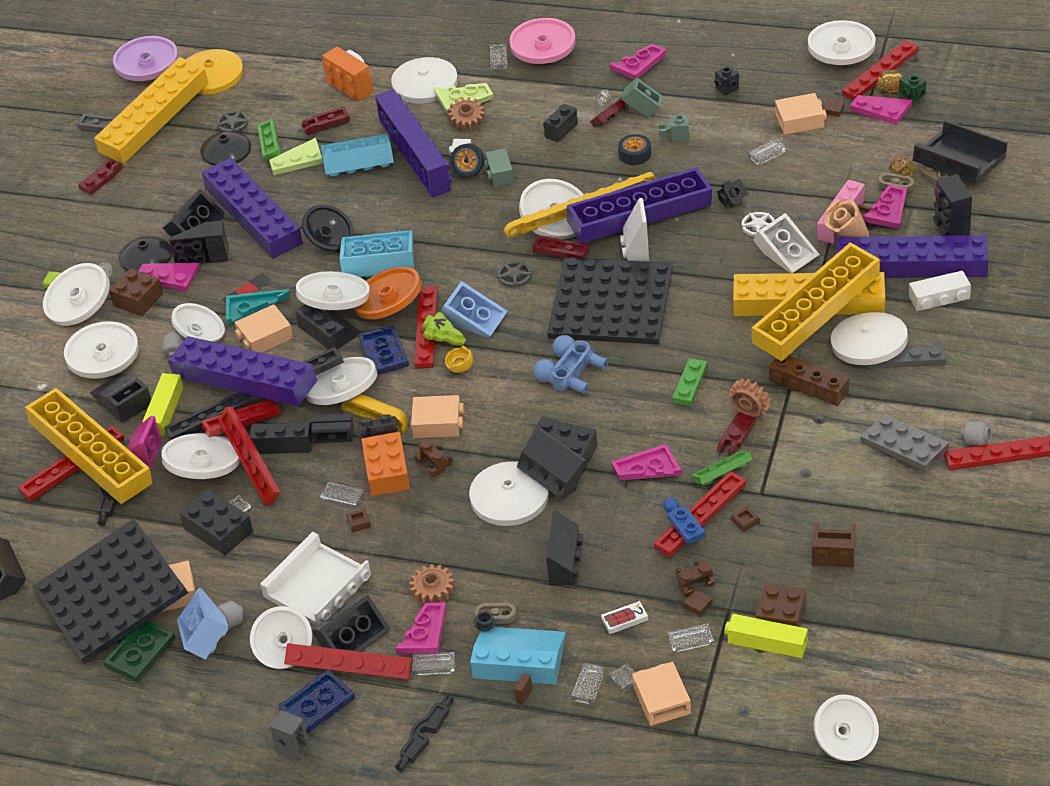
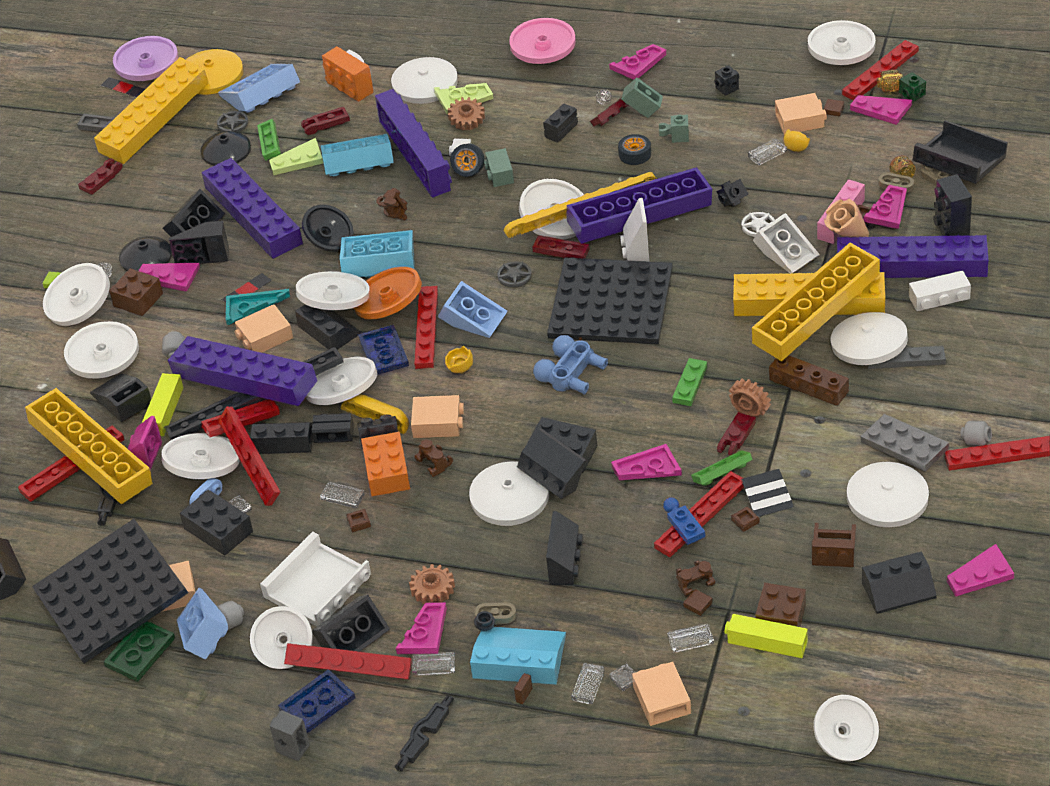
(123, 87): none -> black sticker
(197, 322): white dish -> none
(211, 484): none -> light blue plate
(260, 87): none -> light blue slope
(393, 205): none -> reddish brown piece
(441, 330): lime rock -> none
(498, 56): clear plate -> none
(624, 617): tile -> none
(767, 492): none -> black sticker
(795, 141): none -> yellow hair
(887, 494): none -> white dish
(898, 582): none -> black slope
(982, 571): none -> dark pink wing

